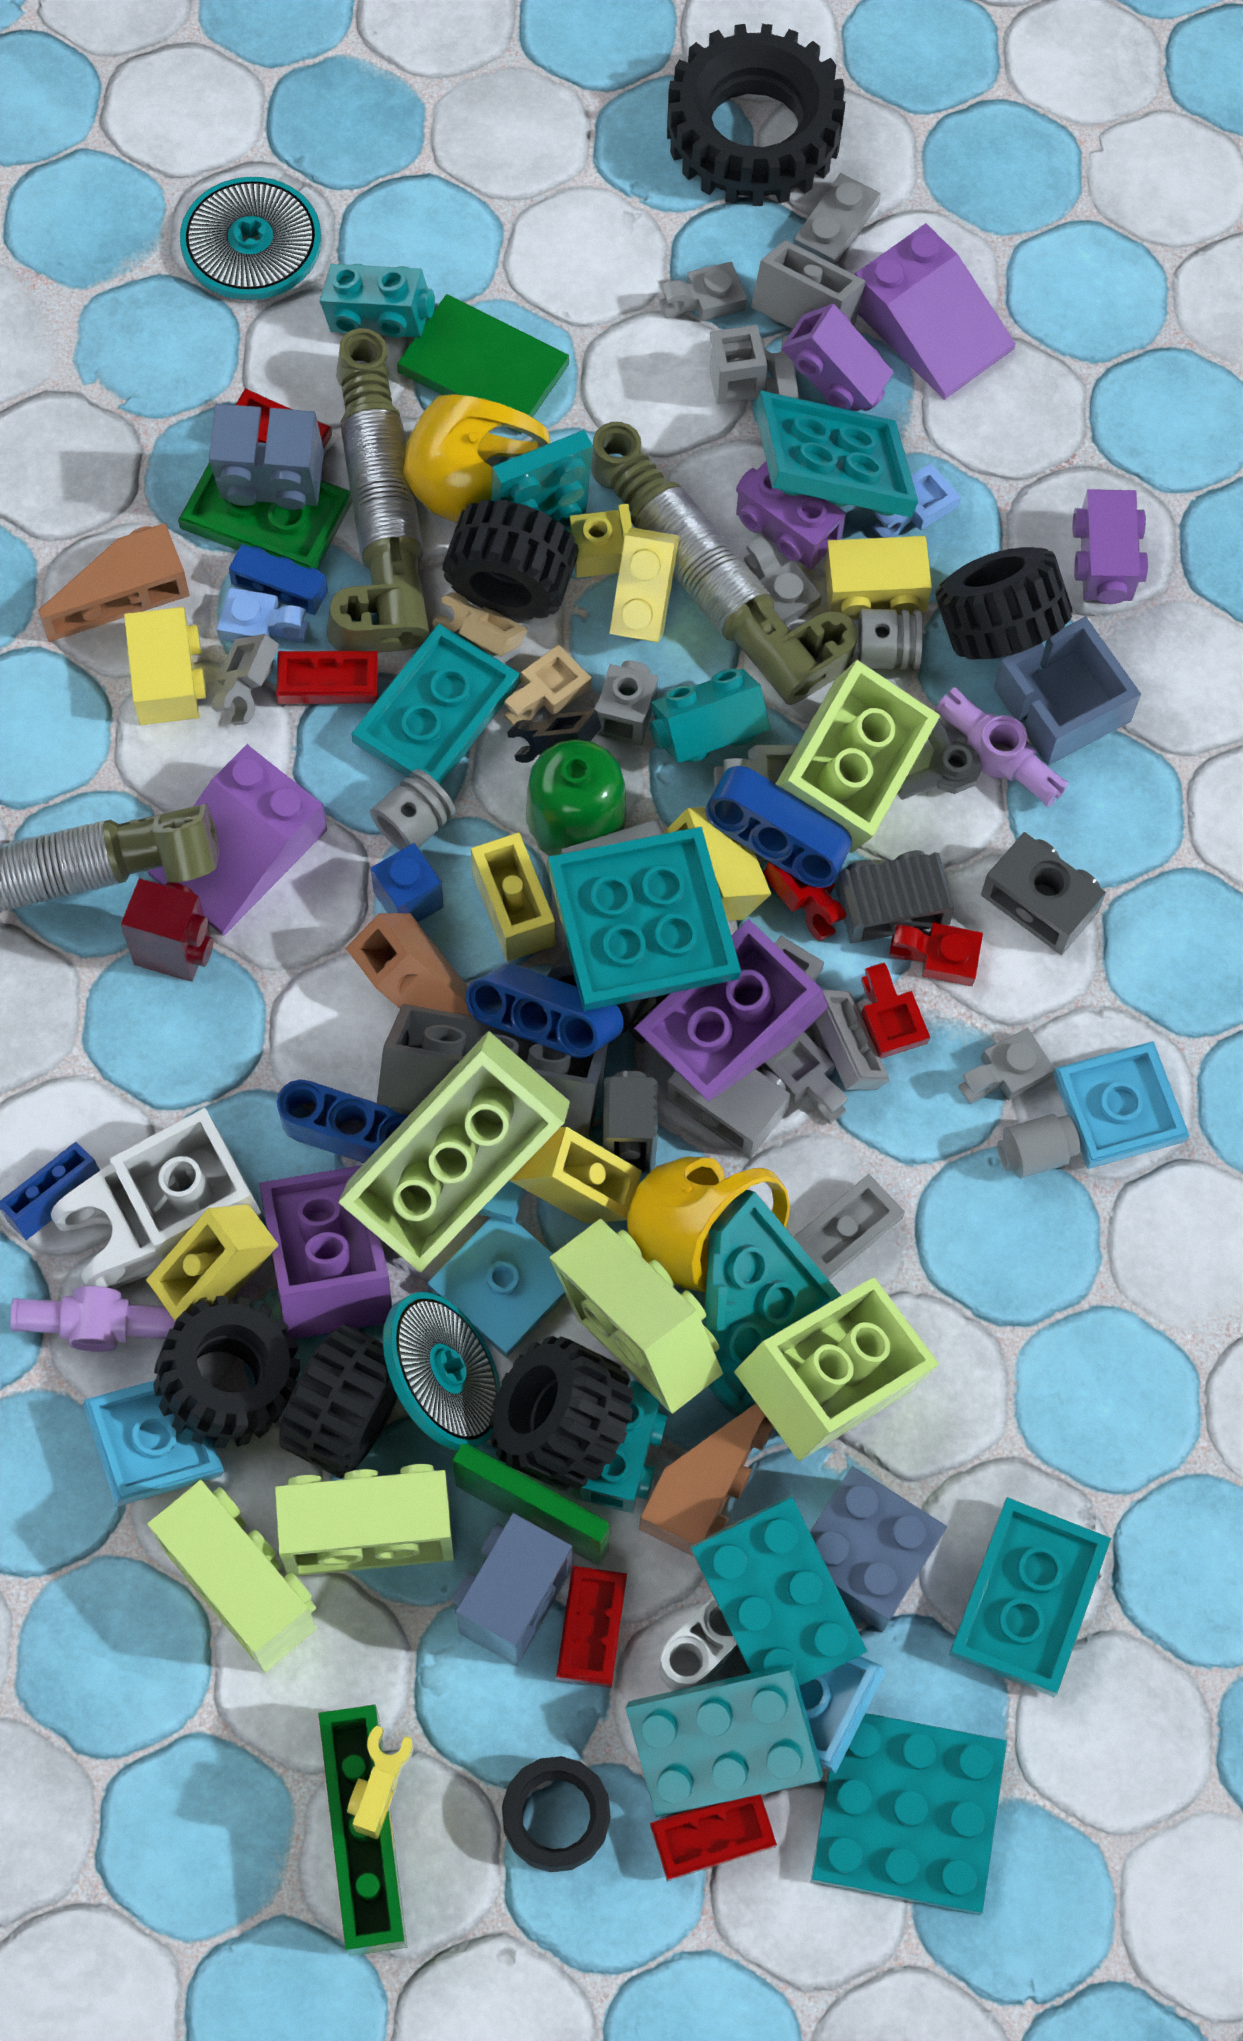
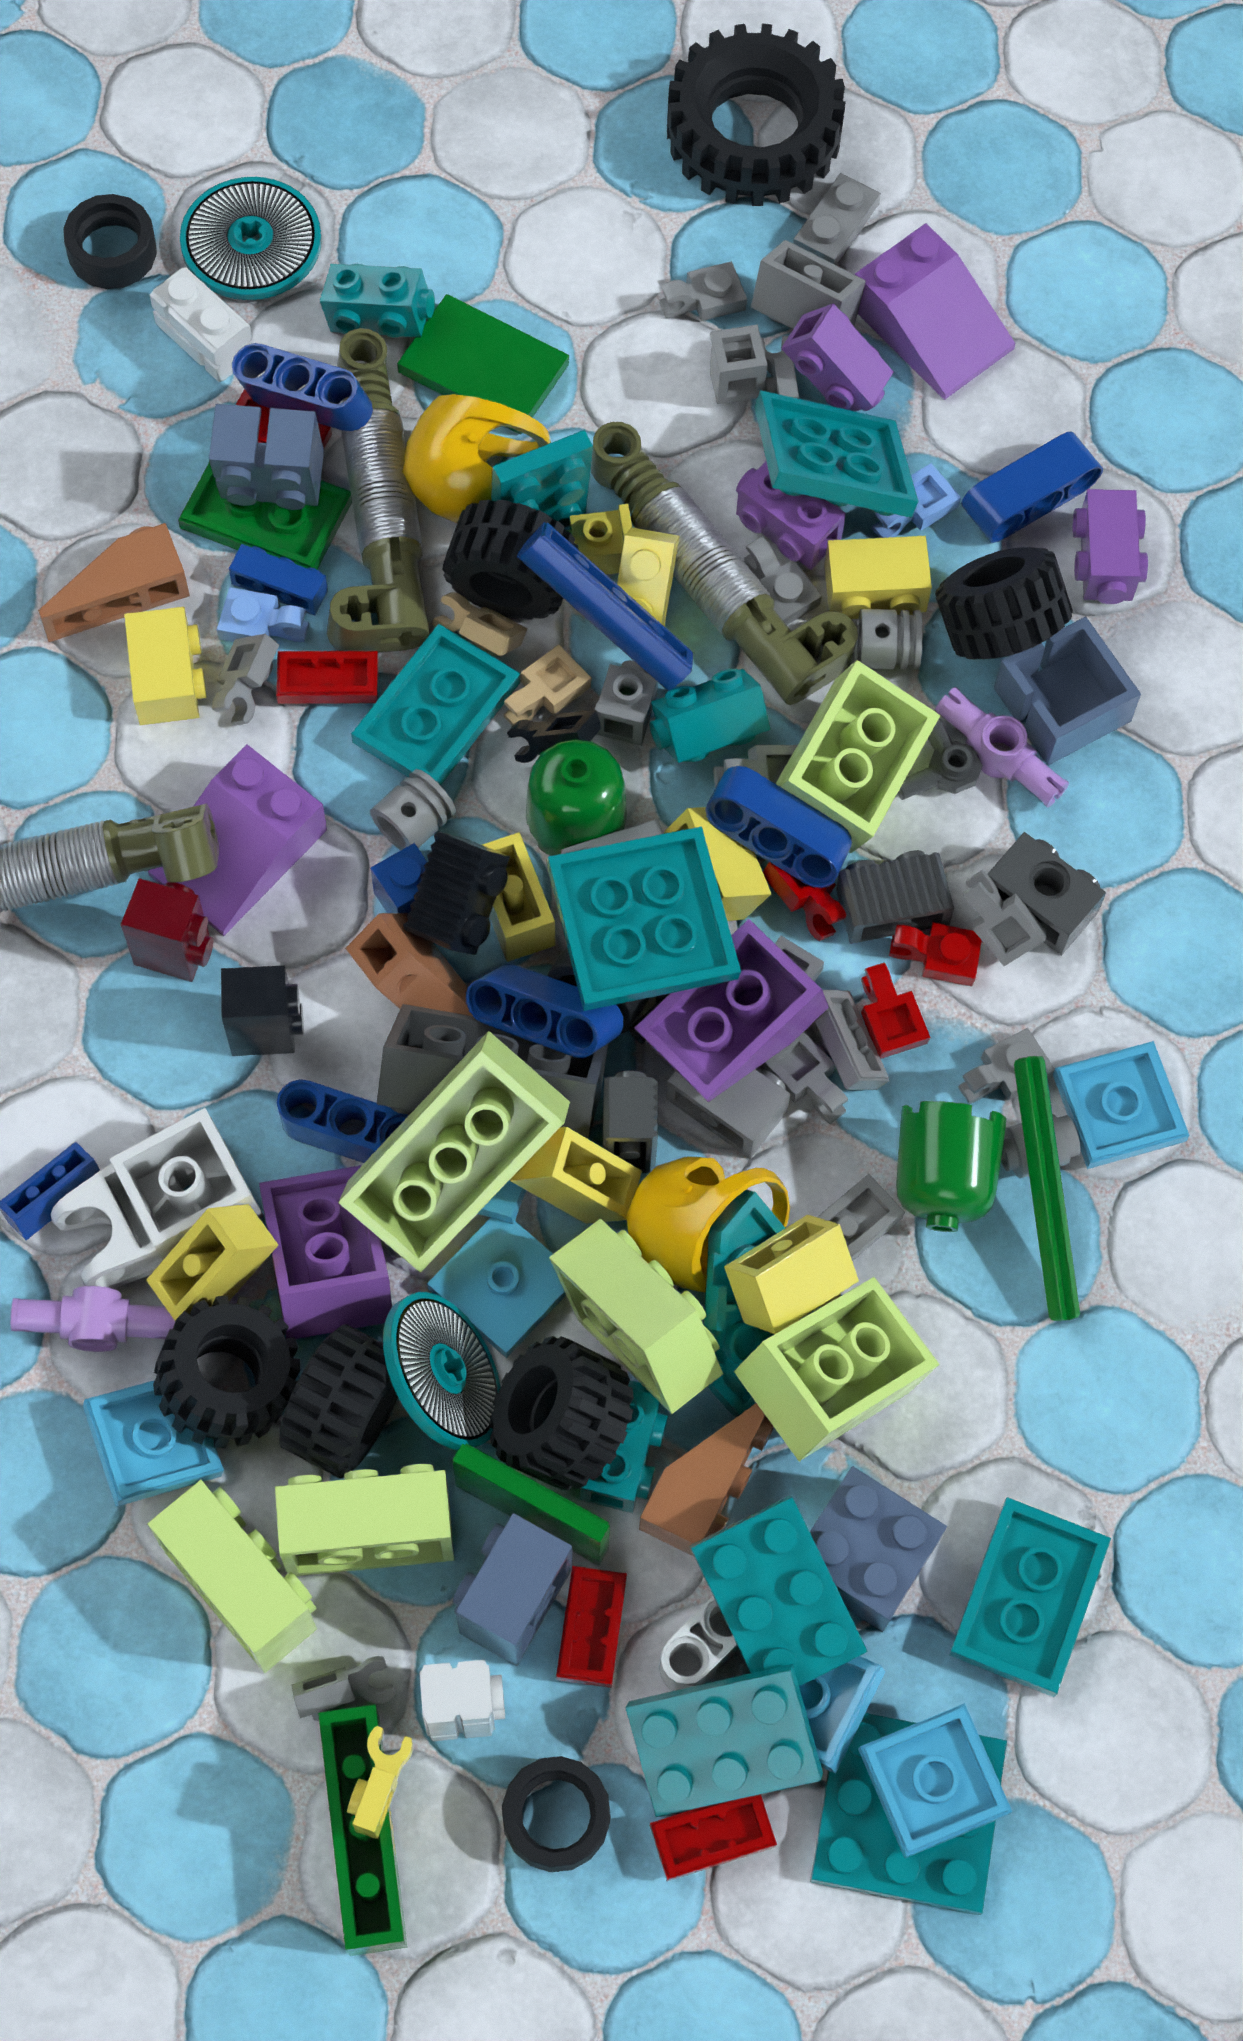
(103, 212): none -> black tyre
(200, 322): none -> white brick
(260, 1010): none -> black brick
(288, 372): none -> blue beam
(339, 1687): none -> light grey plate
(457, 893): none -> black brick
(460, 1700): none -> white brick
(607, 606): none -> blue brick
(791, 1274): none -> light yellow brick
(934, 1780): none -> medium azure plate
(948, 1163): none -> green cylinder
(1003, 926): none -> light grey plate
(1031, 487): none -> blue beam
(1046, 1188): none -> green axle

